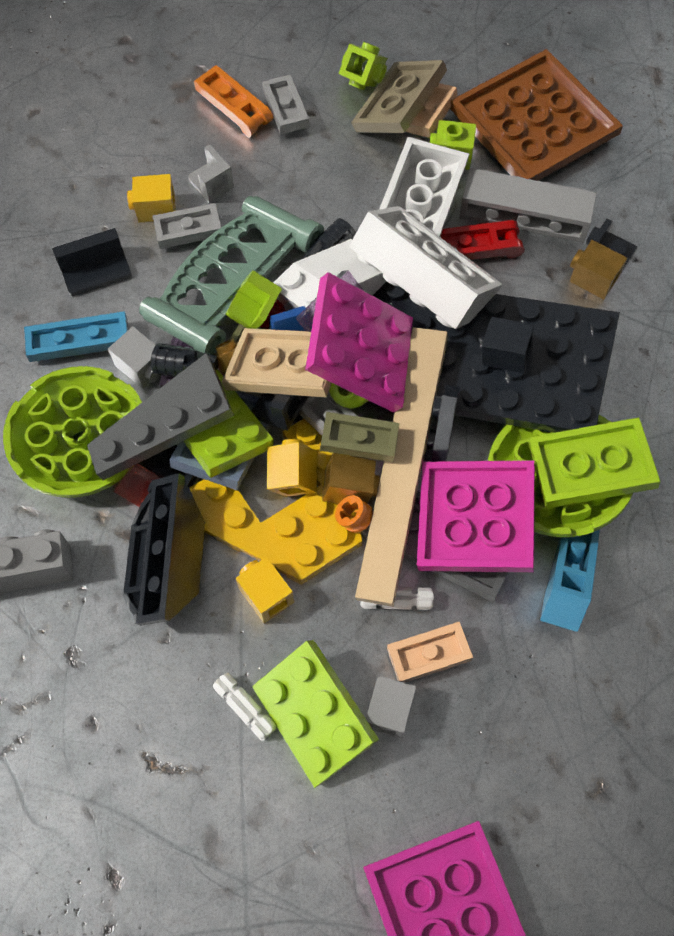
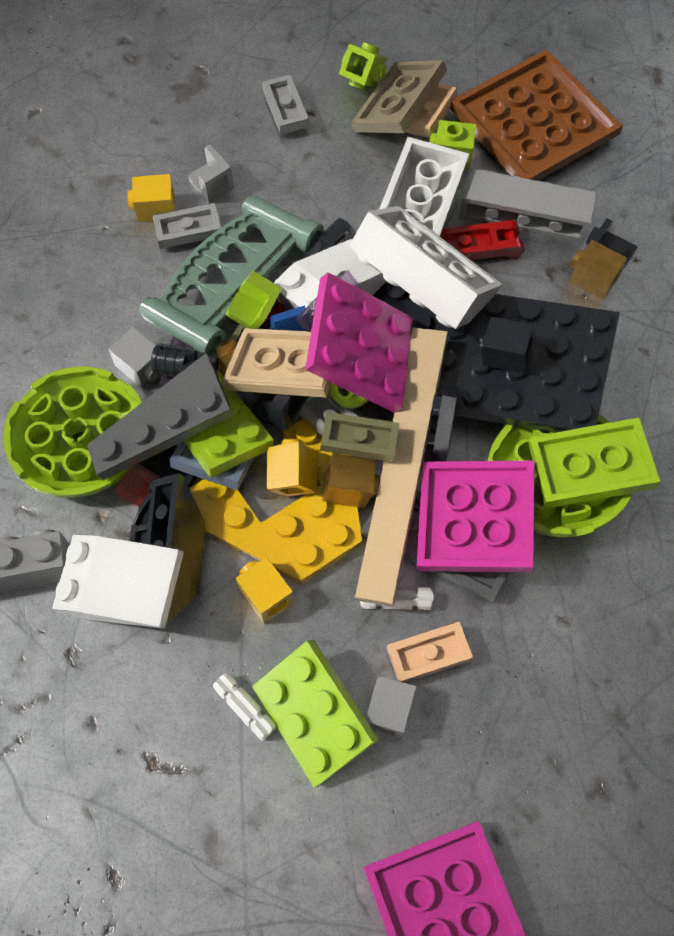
(74, 336): dark azure plate -> none
(92, 262): black panel -> none
(118, 581): none -> white slope
(233, 100): orange plate -> none
(347, 507): orange bush -> none
(571, 581): dark azure slope -> none

